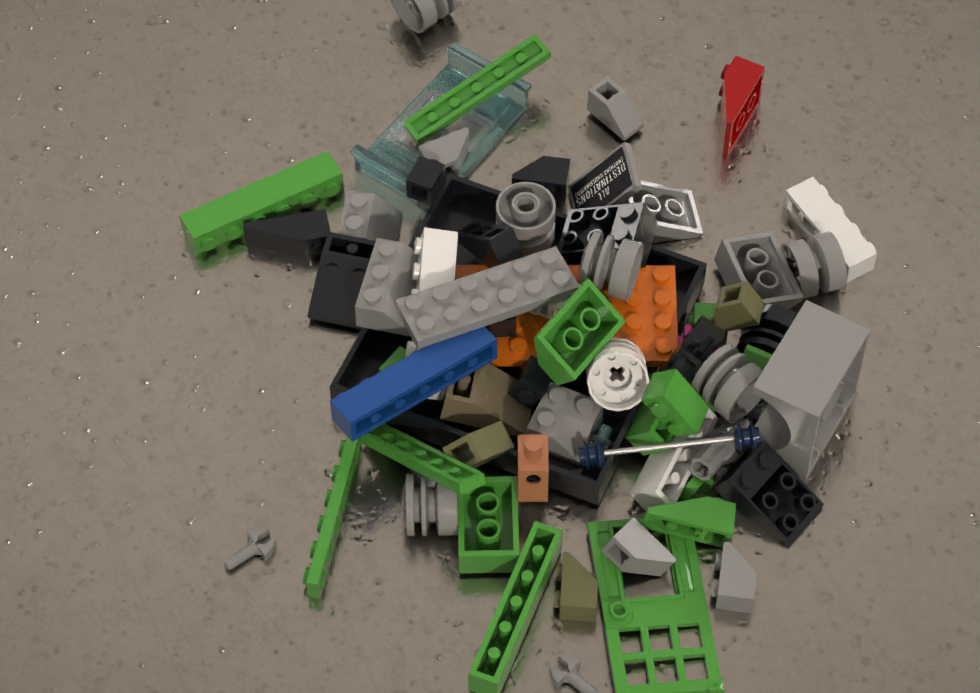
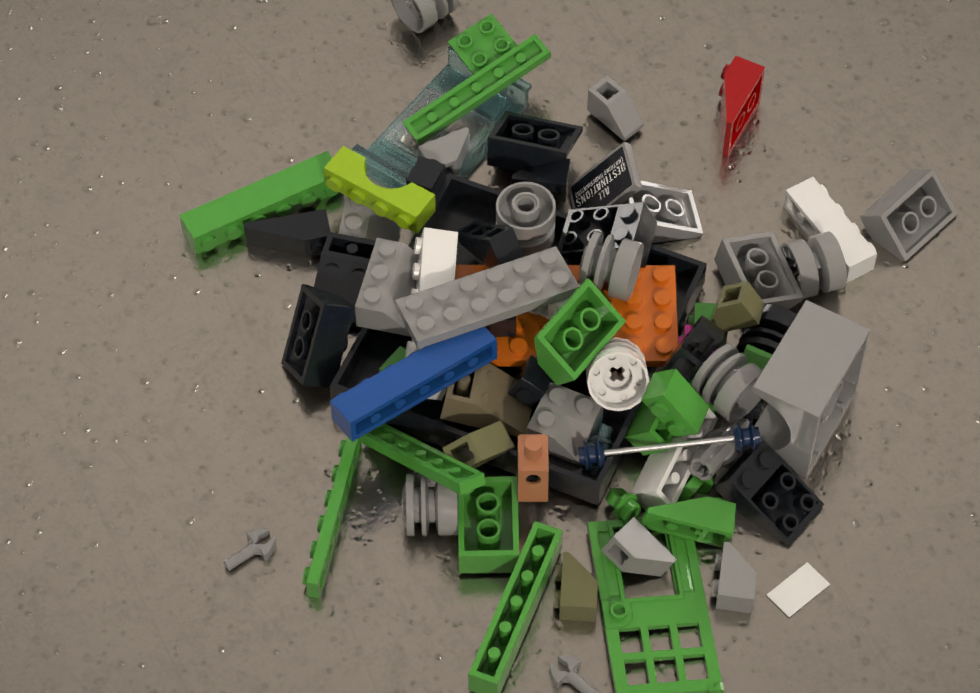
(317, 336): none -> black slope
(407, 206): none -> lime arch
(482, 43): none -> bright green plate
(529, 141): none -> black slope
(625, 504): none -> bright green piece
(798, 589): none -> white sticker
(909, 213): none -> light grey slope

